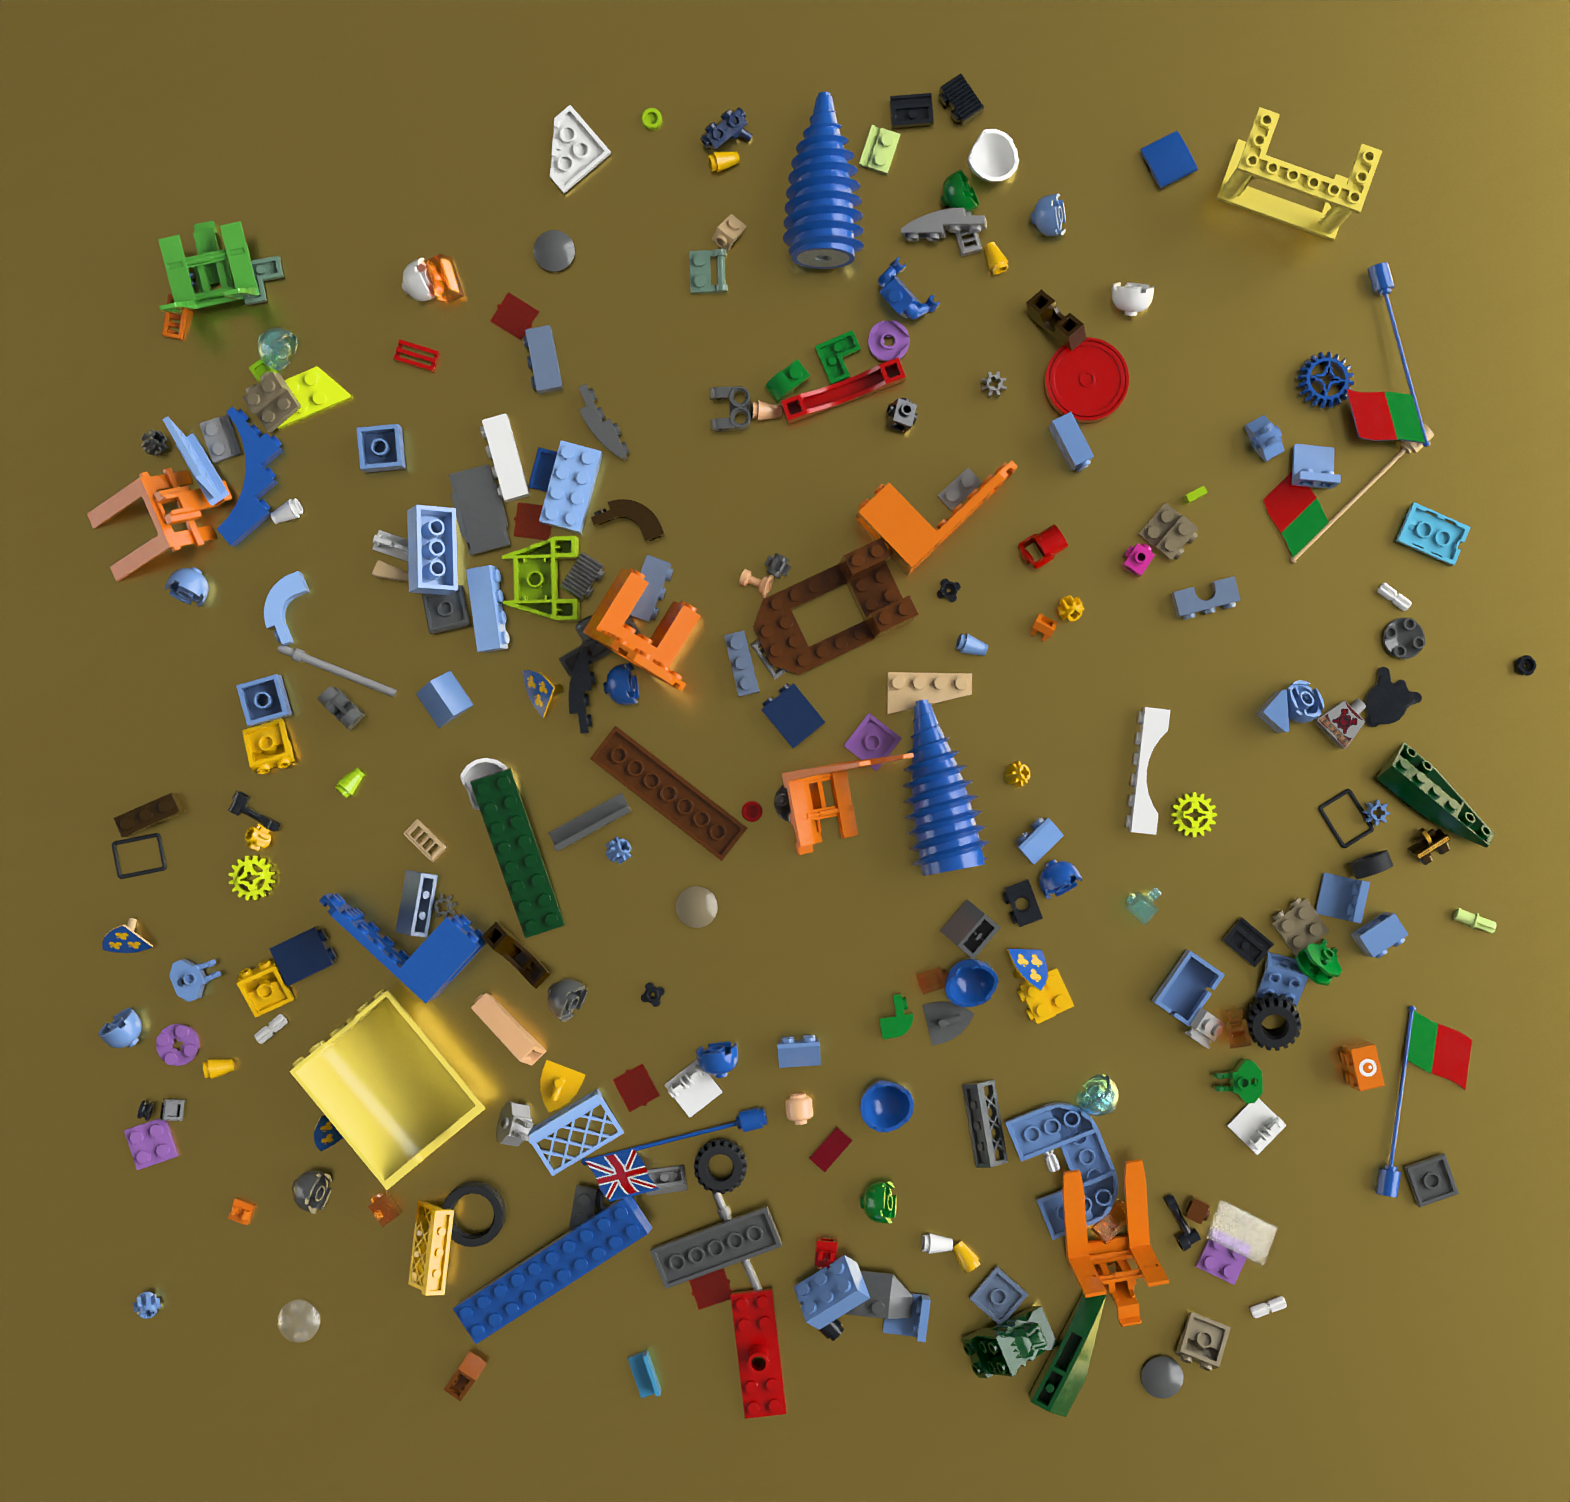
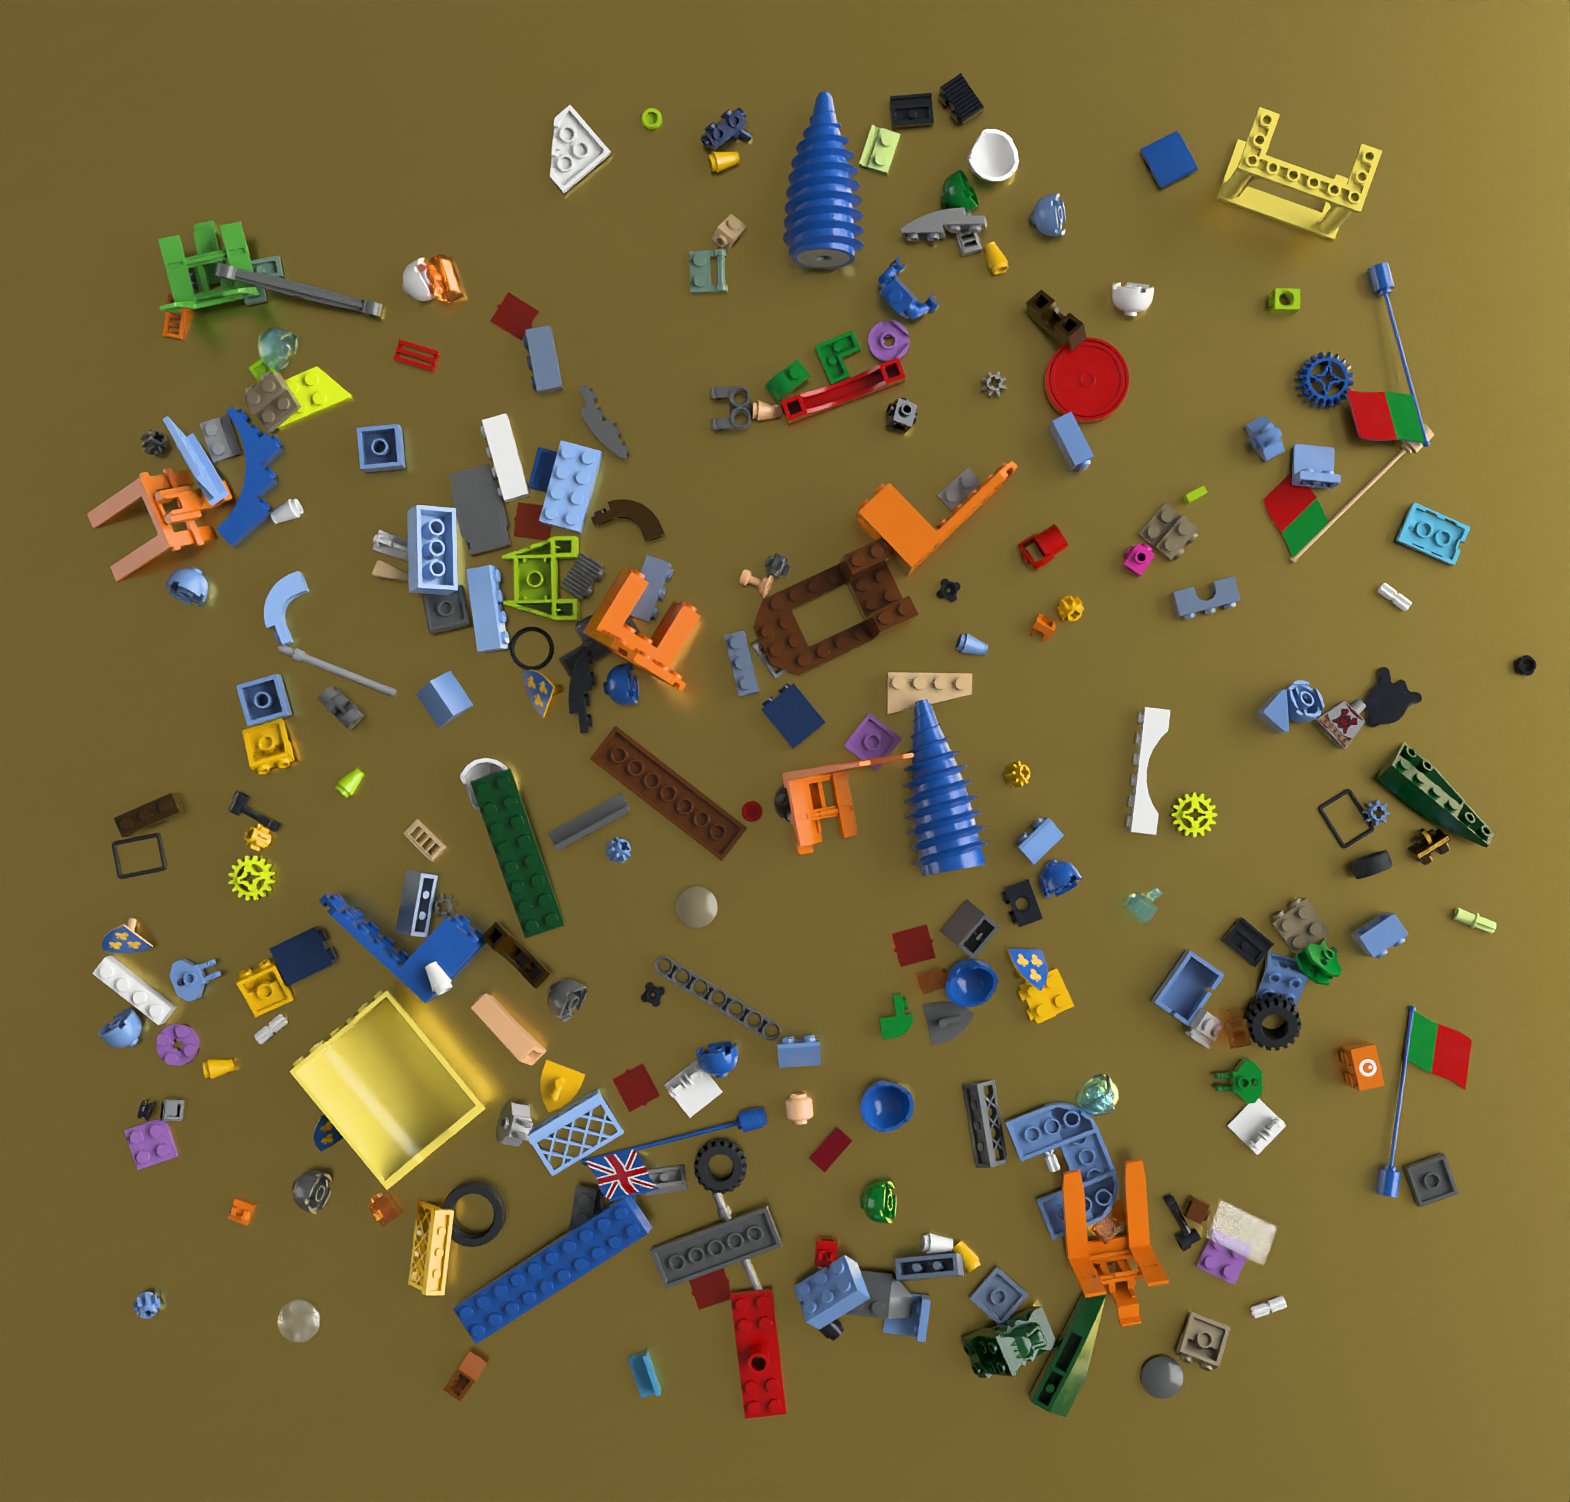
(134, 990): none -> white brick
(298, 289): none -> dark grey piece
(438, 979): none -> white cone
(551, 648): none -> black tyre
(554, 250): dark grey dish -> none
(723, 1007): none -> dark grey beam
(913, 945): none -> clear red piece
(929, 1267): none -> sand blue brick
(1292, 296): none -> lime brick
(1342, 897): medium blue bracket -> none
(1403, 638): dark grey dish -> none

